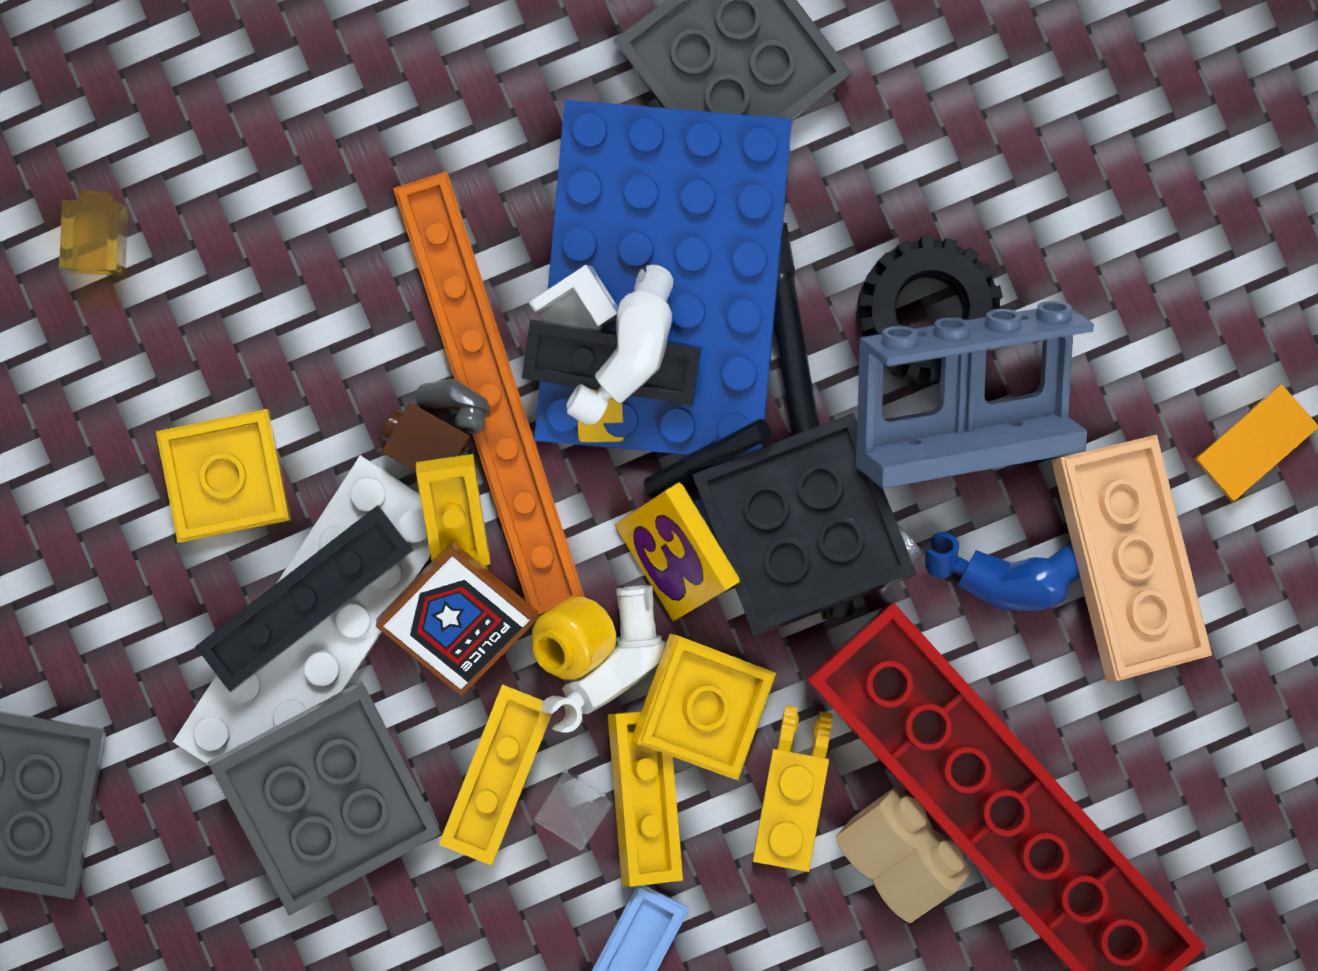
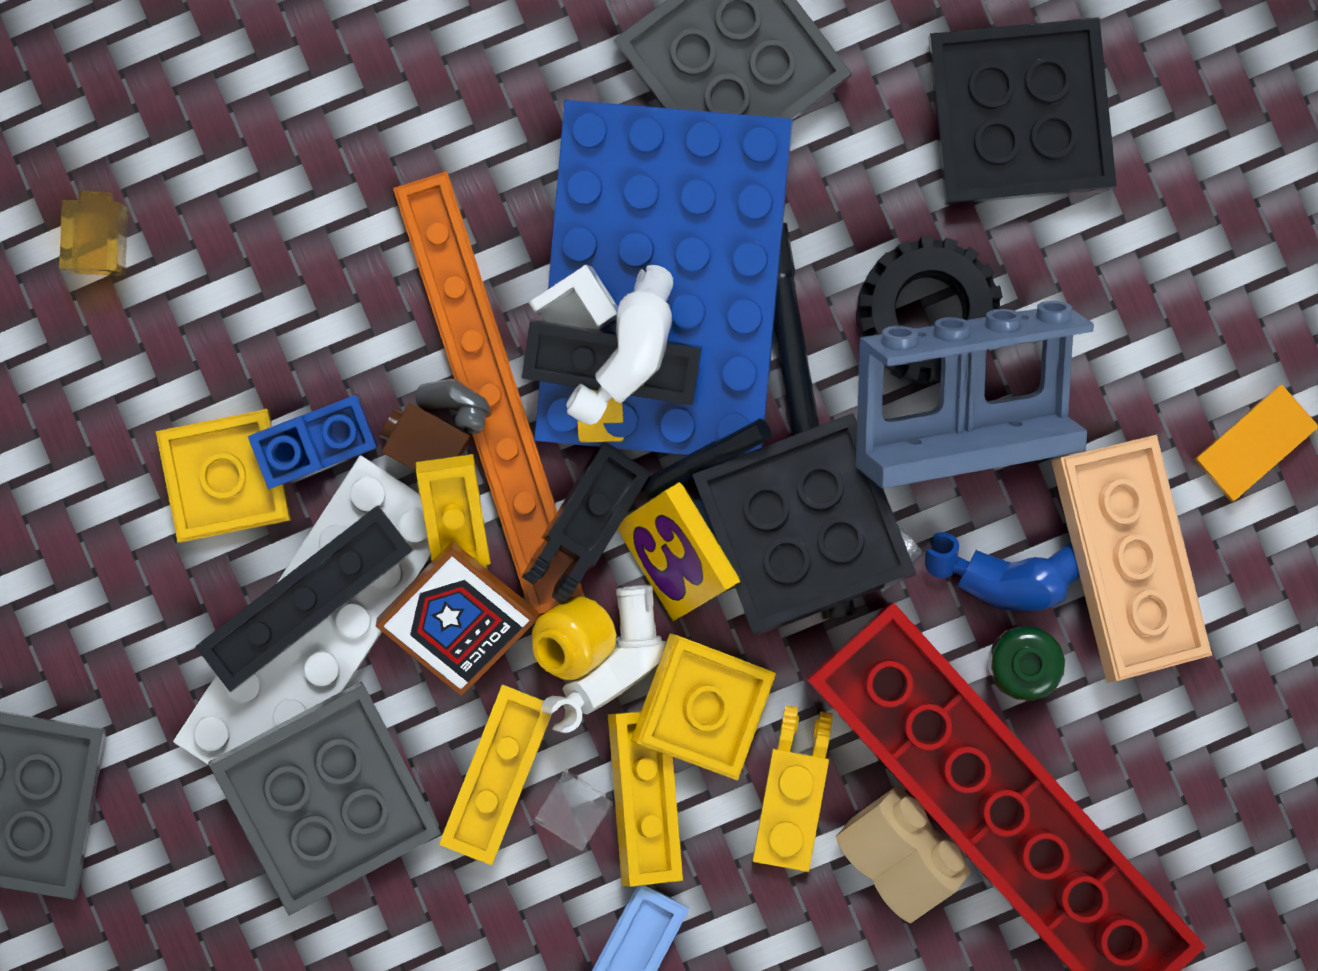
(313, 441): none -> blue slope
(588, 517): none -> black hinge
(1022, 111): none -> black plate
(1026, 663): none -> dark green head

